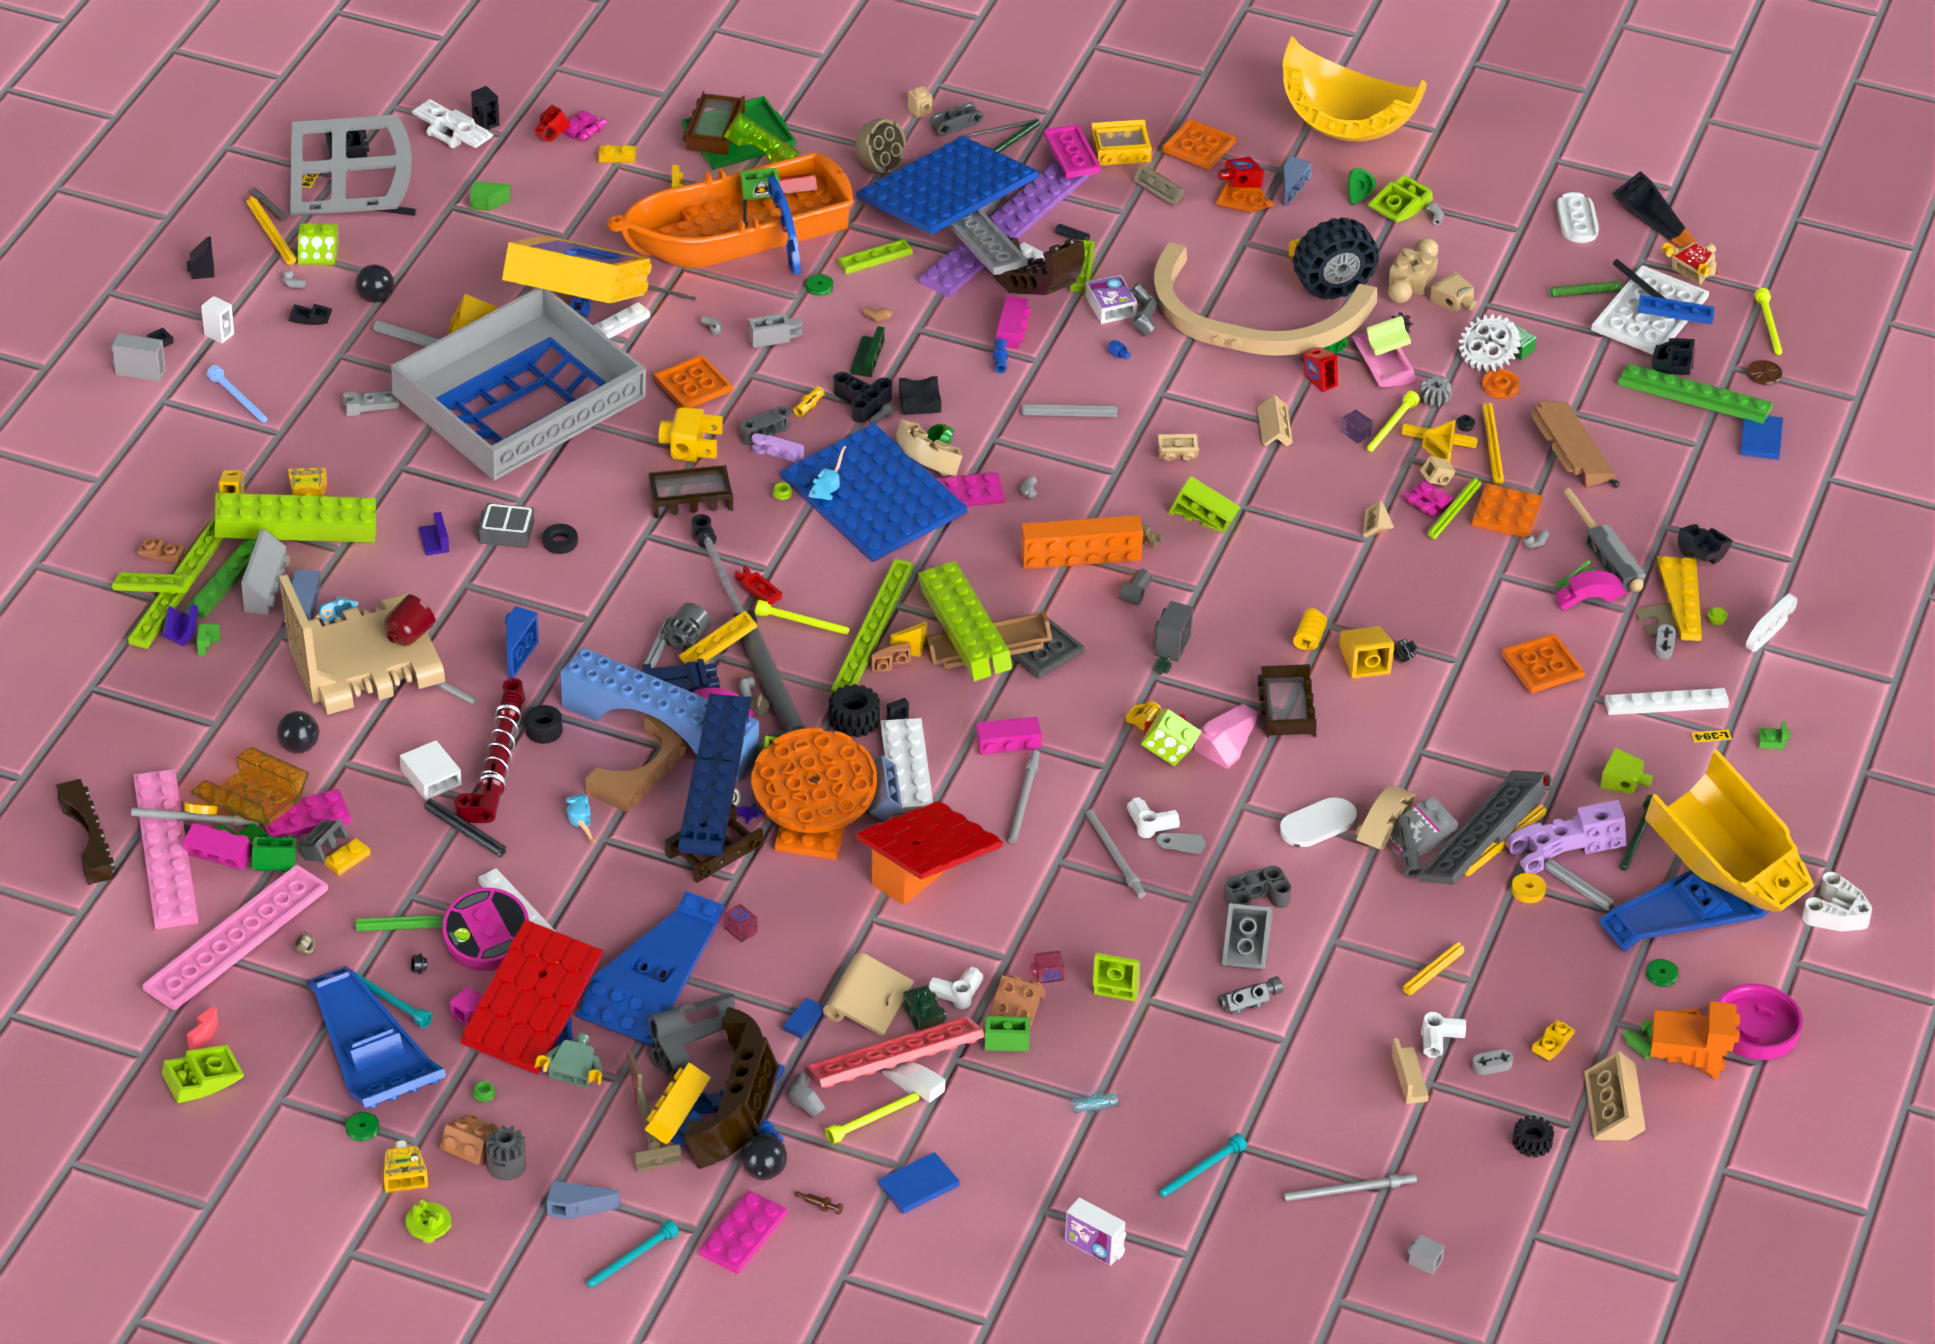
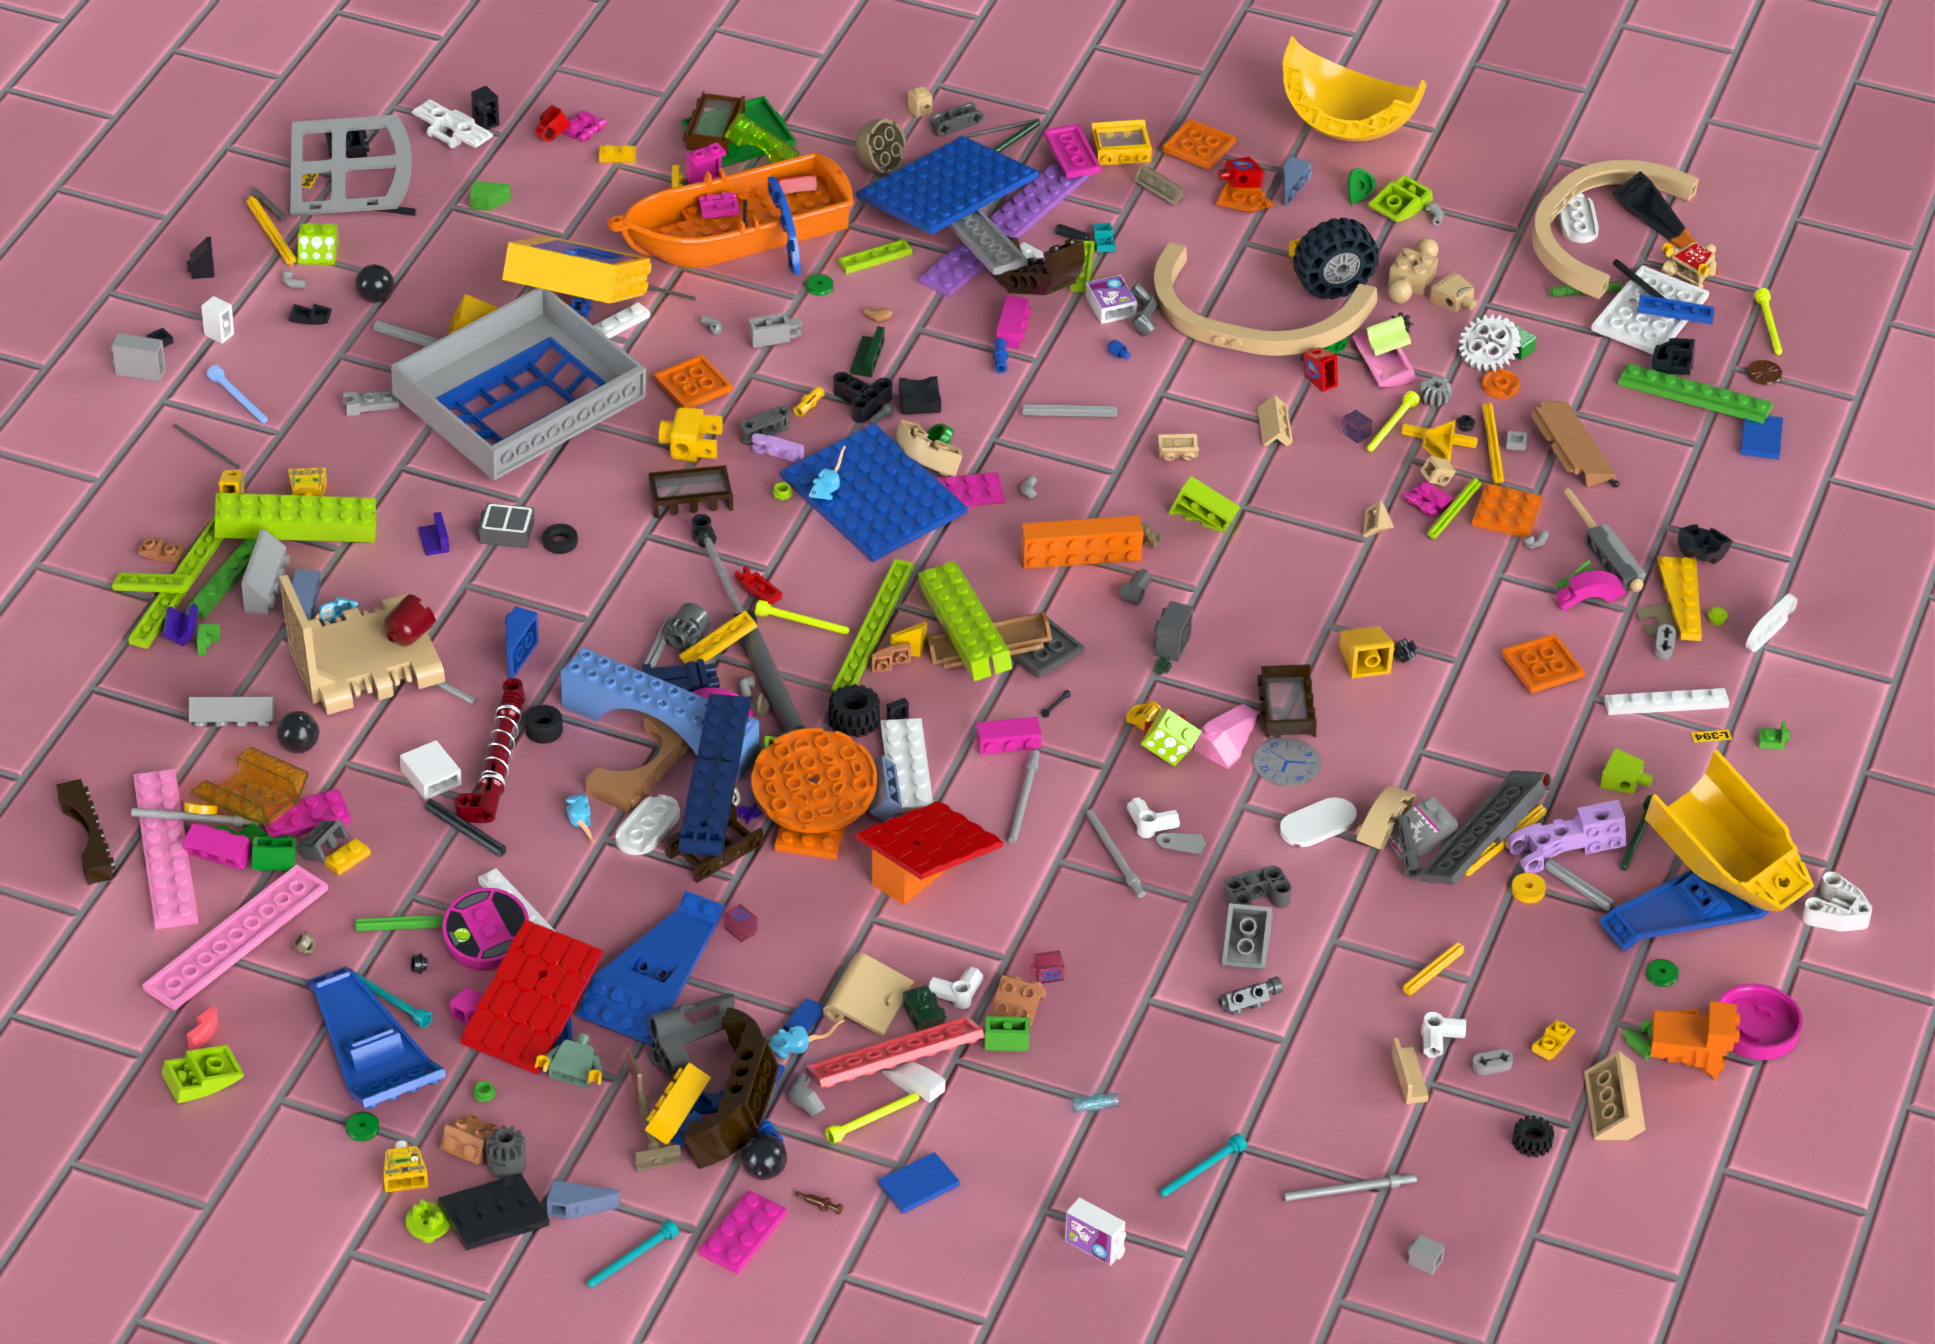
(206, 446): none -> dark grey piece
(232, 709): none -> light grey slope
(493, 1211): none -> black plate
(647, 825): none -> white tile
(703, 160): none -> dark pink panel
(718, 205): none -> dark pink plate
(755, 183): bright green brick -> none
(795, 1040): none -> medium azure animal
(1046, 712): none -> black hinge
(1103, 237): none -> teal slope
(1116, 977): lime slope -> none
(1286, 761): none -> flat silver sticker
(1310, 630): yellow piece -> none
(1516, 440): none -> light grey plate
(1587, 177): none -> tan arch
(1670, 269): none -> tan hinge

